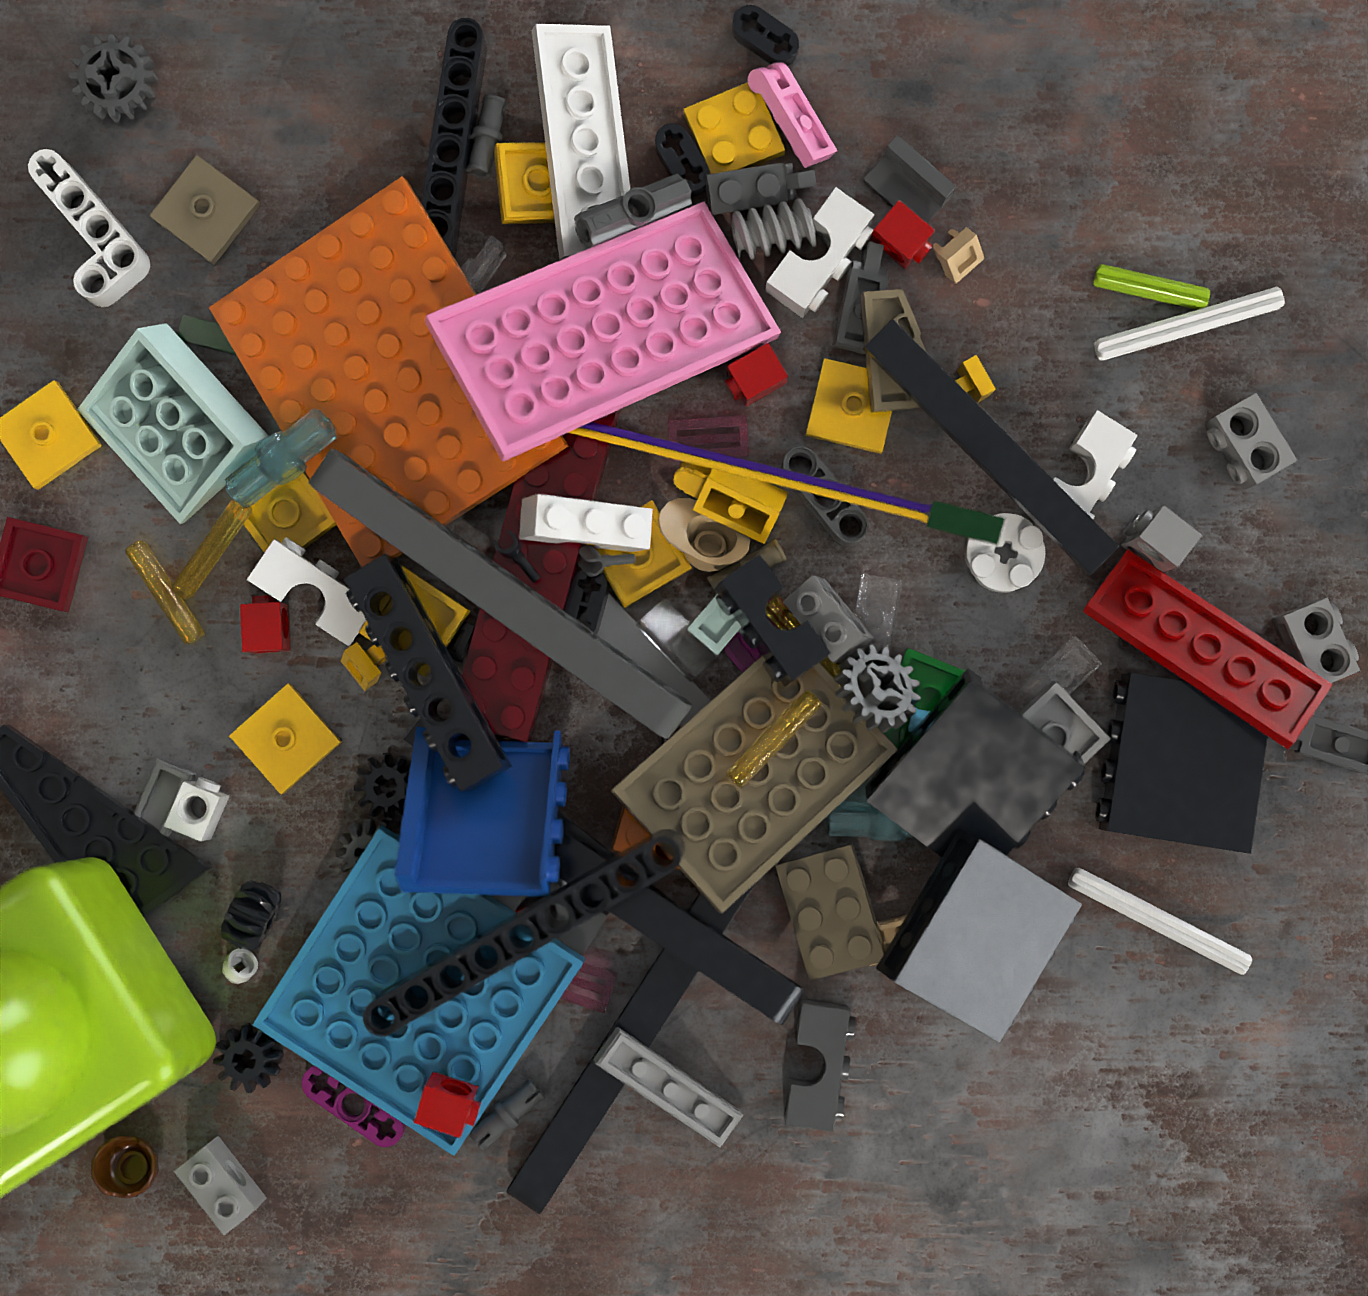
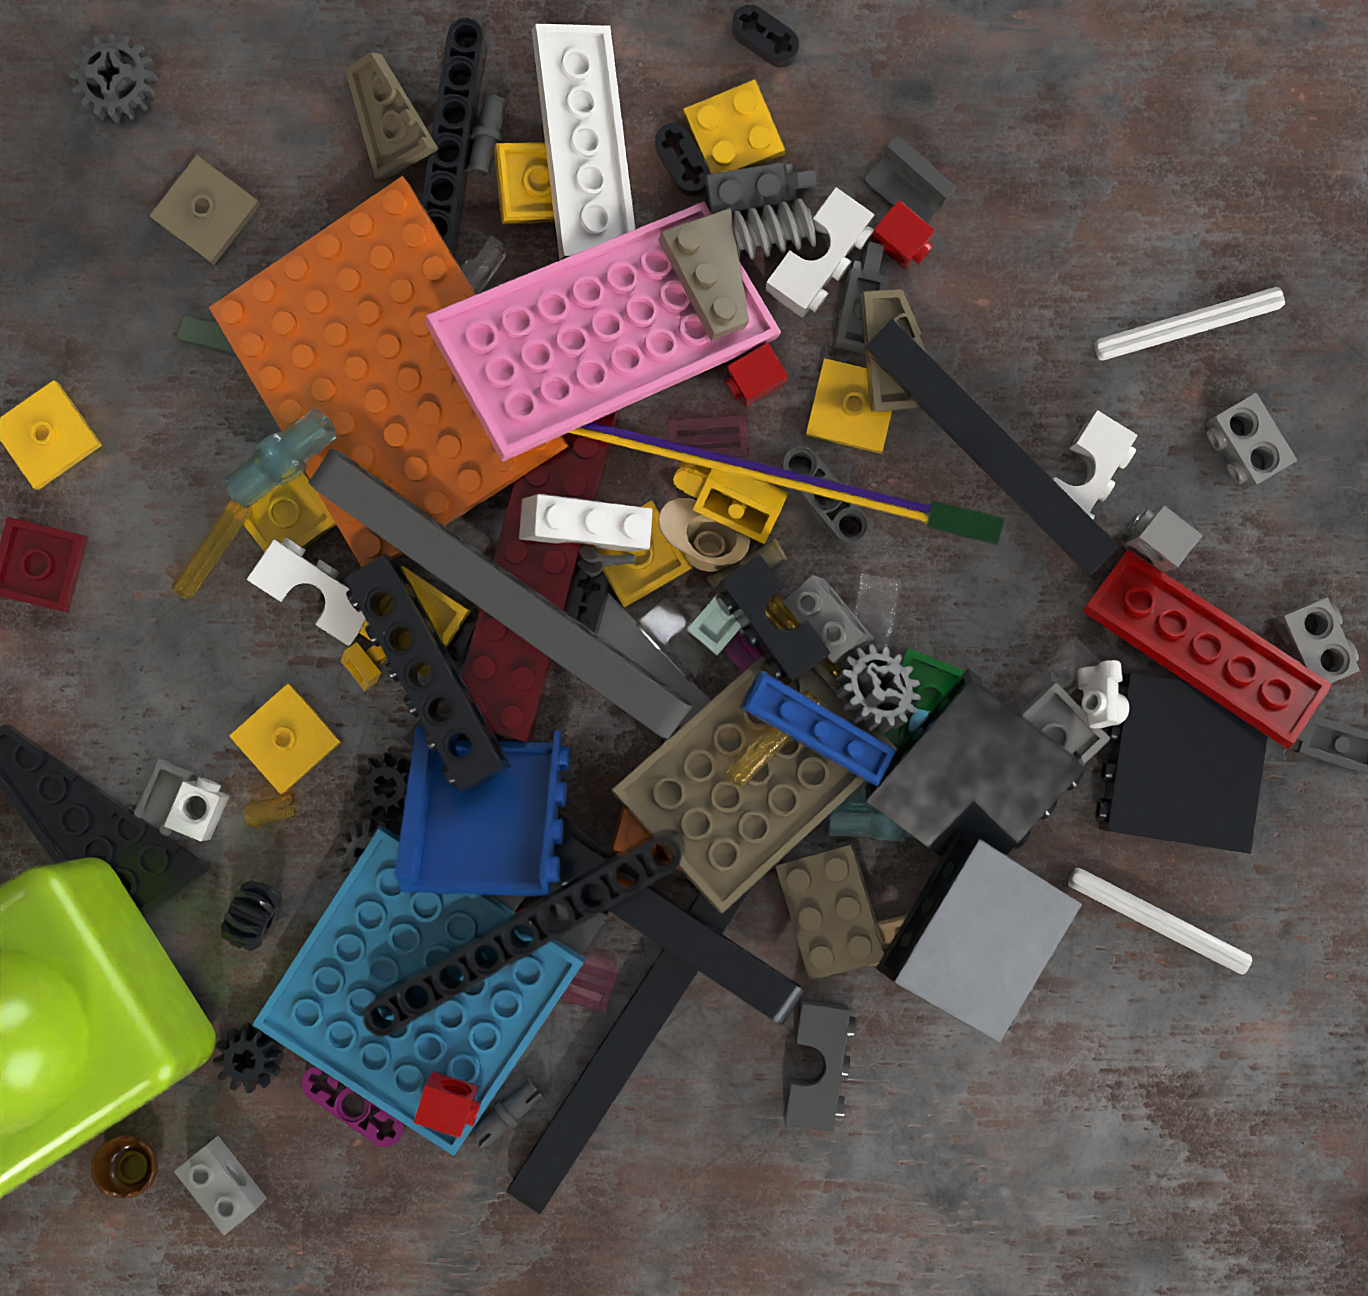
(86, 221): white beam -> none
(161, 589): clear yellow axle -> none
(171, 420): light aqua slope -> none
(235, 958): white hinge -> none
(265, 626): red brick -> none
(267, 810): none -> clear yellow pin
(387, 118): none -> dark tan wing
(518, 557): black hand -> none
(615, 219): dark grey piece -> none
(668, 1087): light grey tile -> none
(709, 271): none -> dark tan wing
(792, 113): bright pink plate -> none
(818, 728): none -> blue tile
(960, 254): tan tile -> none
(975, 379): yellow tile -> none
(1018, 572): white plate -> none
(1101, 695): none -> white plate
(1151, 287): lime axle -> none

